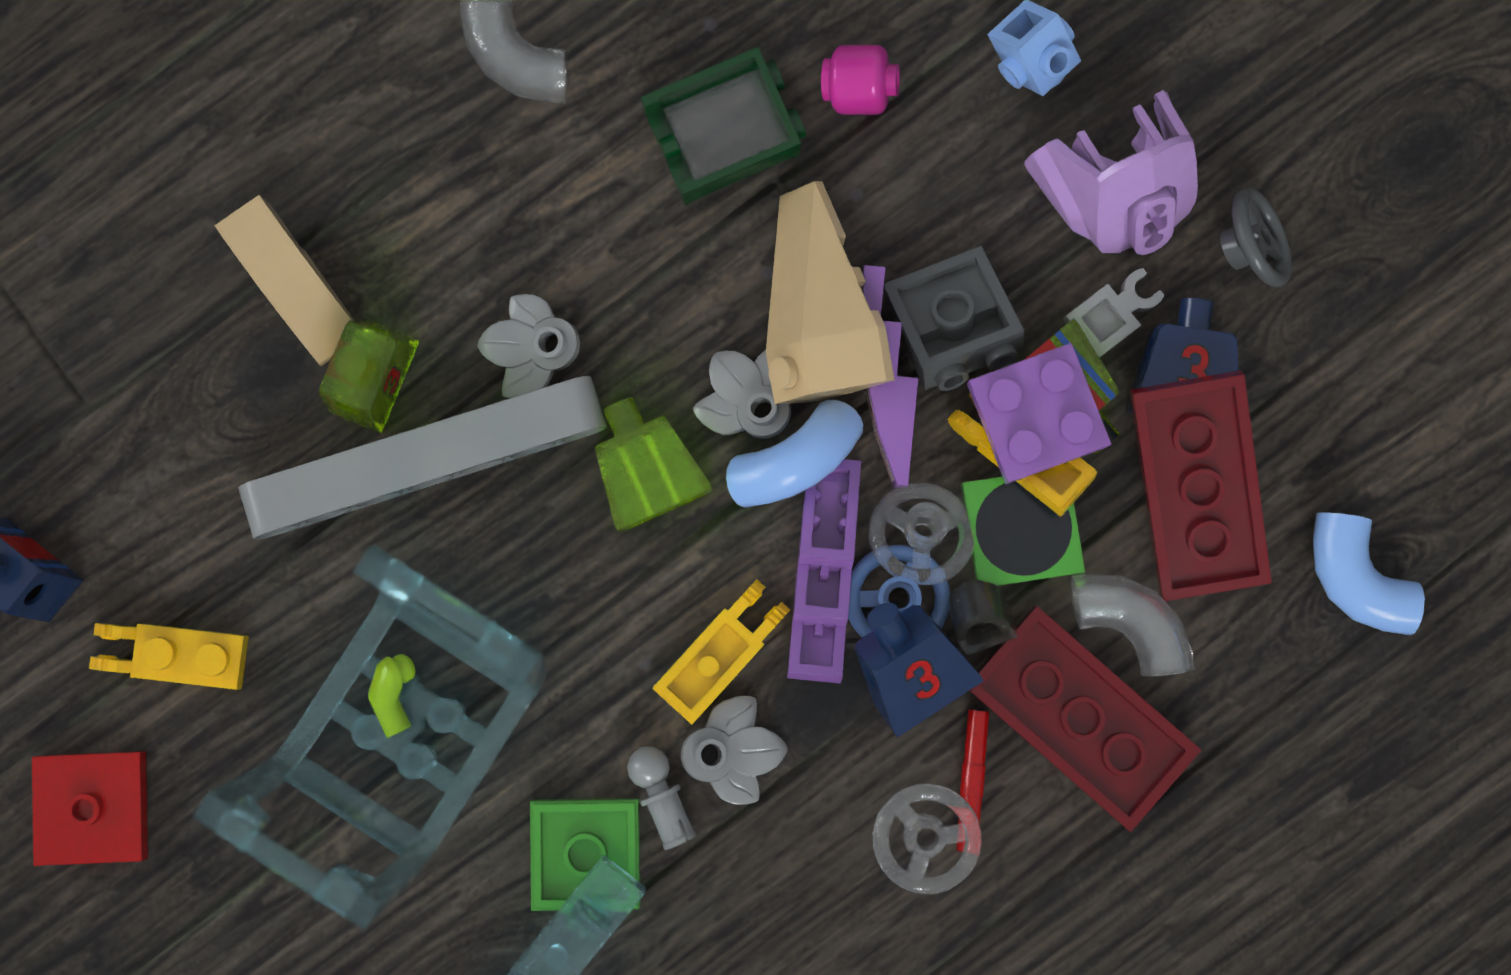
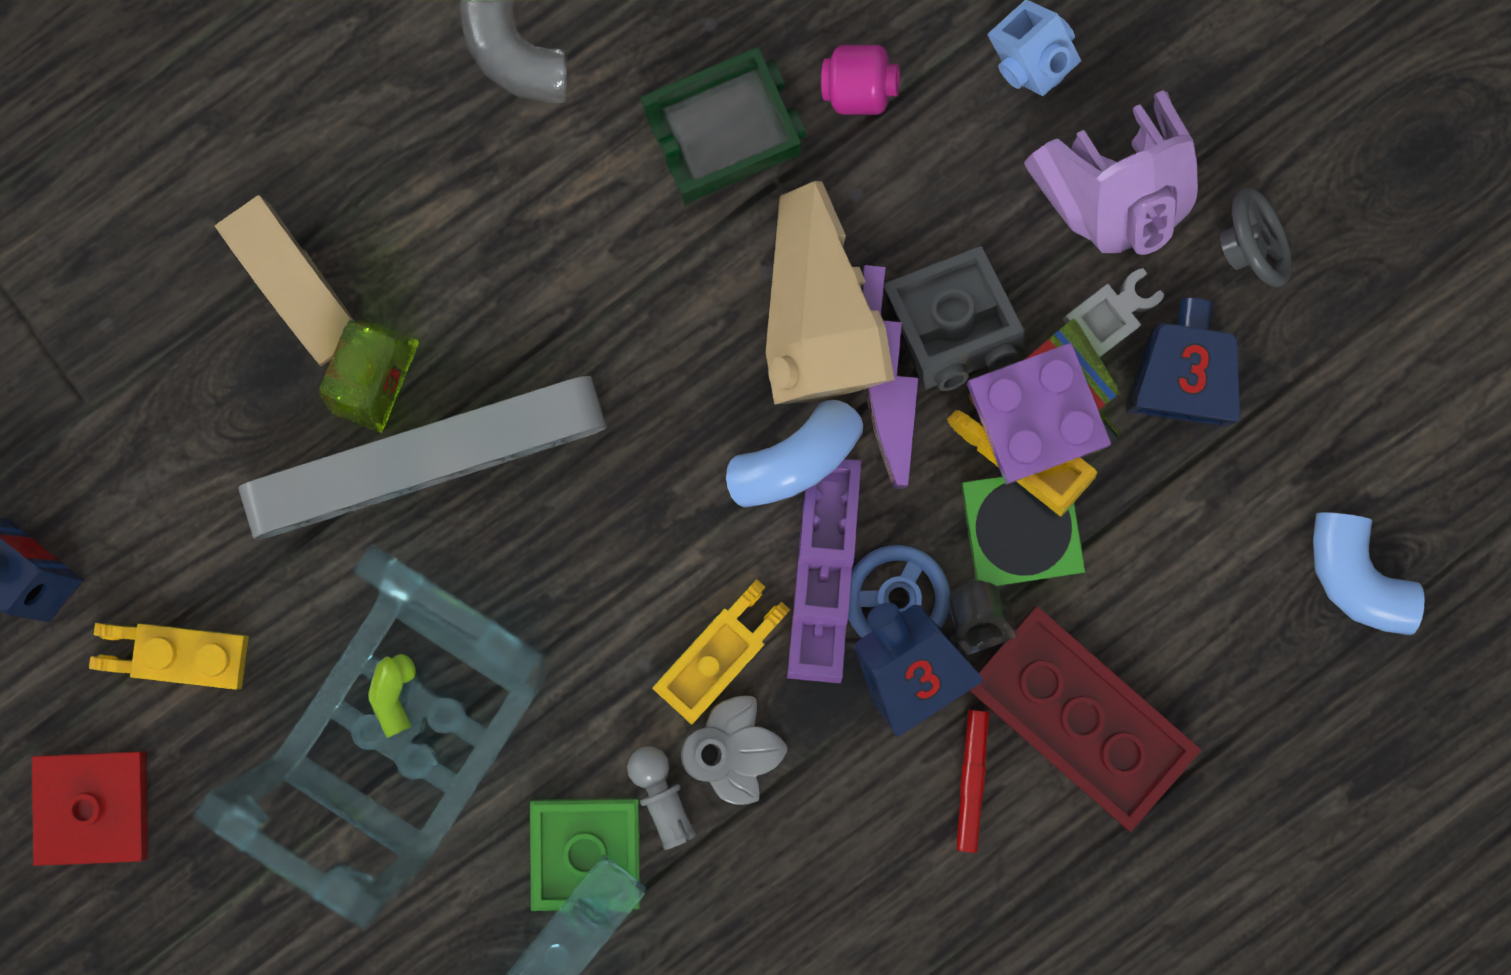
(522, 342): light grey plate -> none
(645, 467): clear neon green torso -> none
(739, 390): light grey plate -> none
(922, 514): clear piece -> none
(967, 831): clear piece -> none
(1137, 614): clear cylinder -> none
(1201, 485): dark red plate -> none

